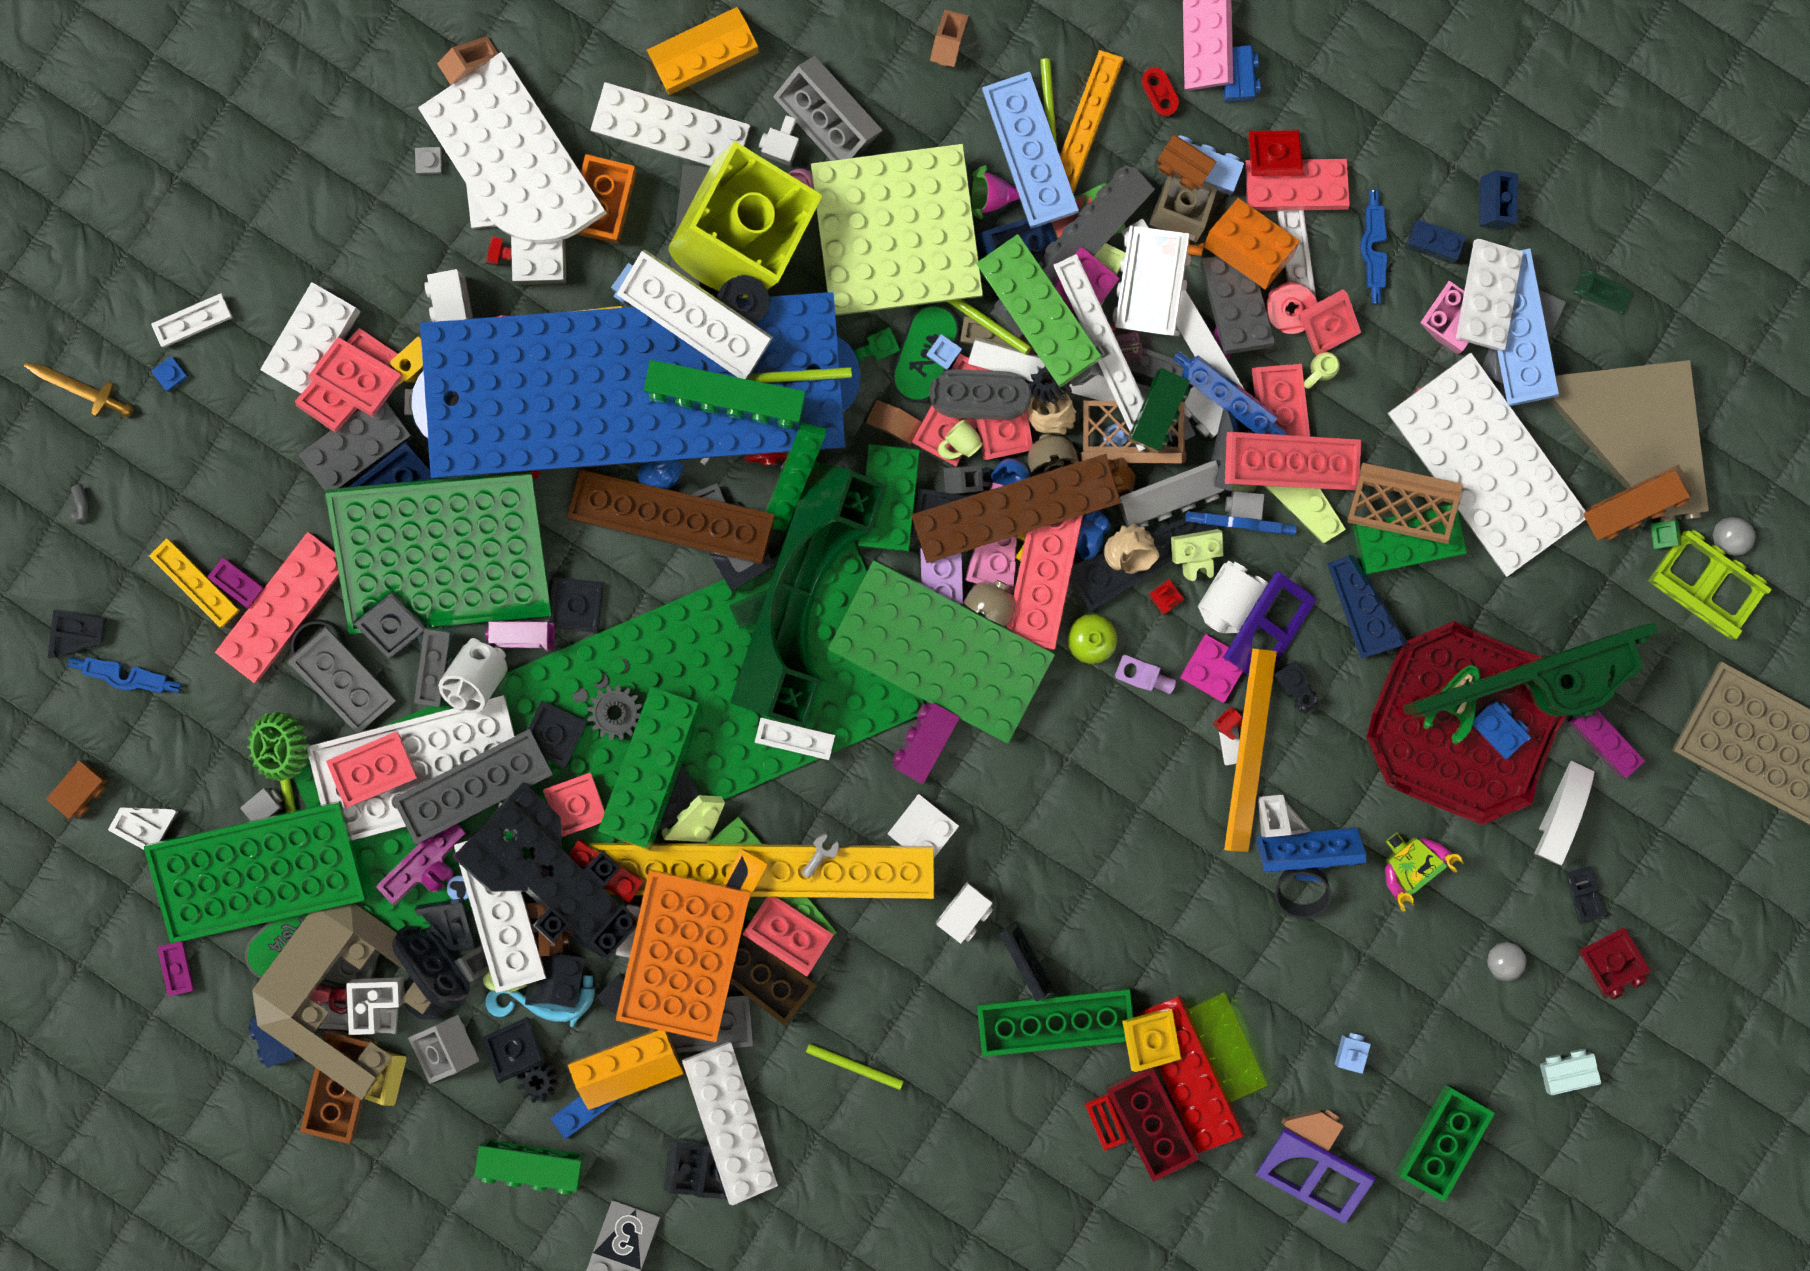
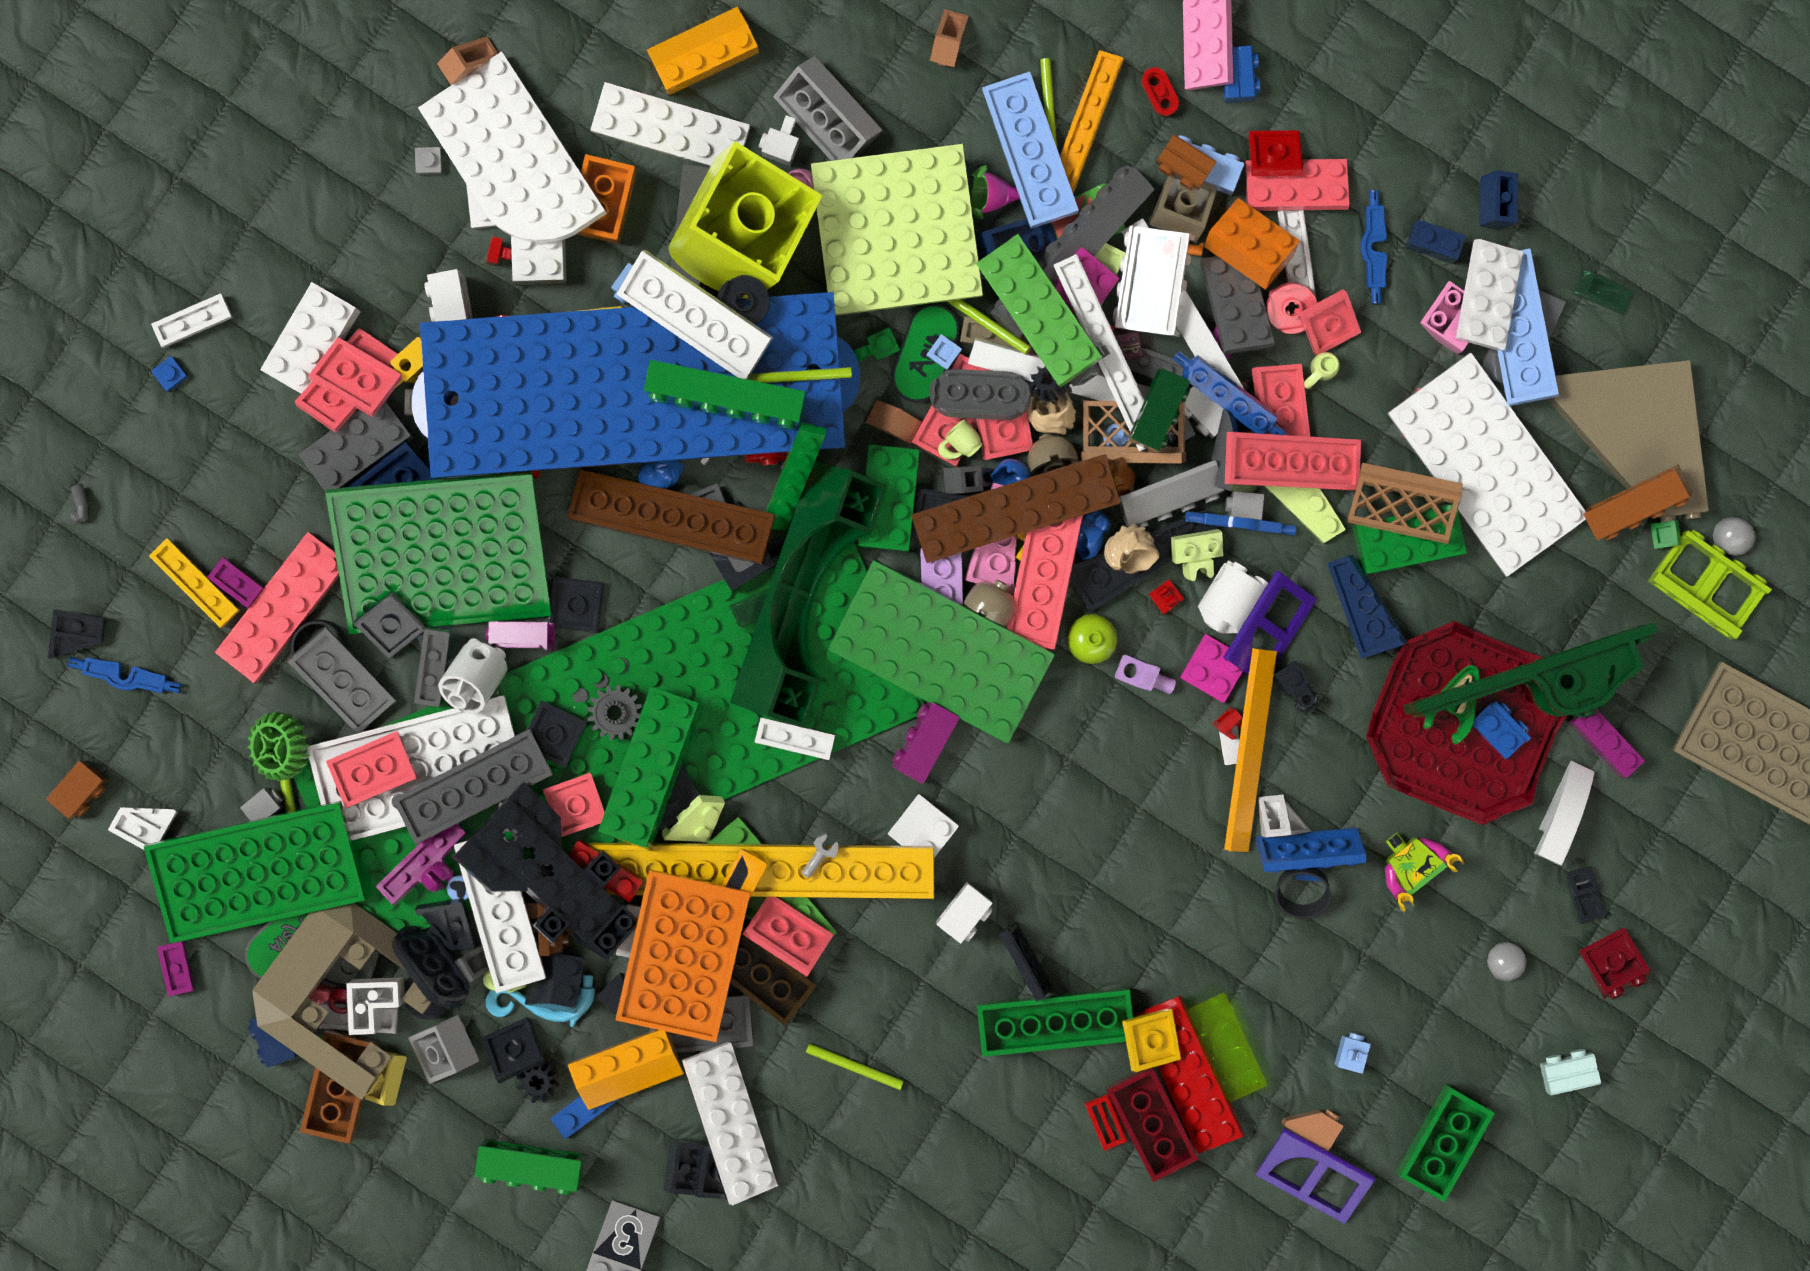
(100, 398): pearl gold sword -> none

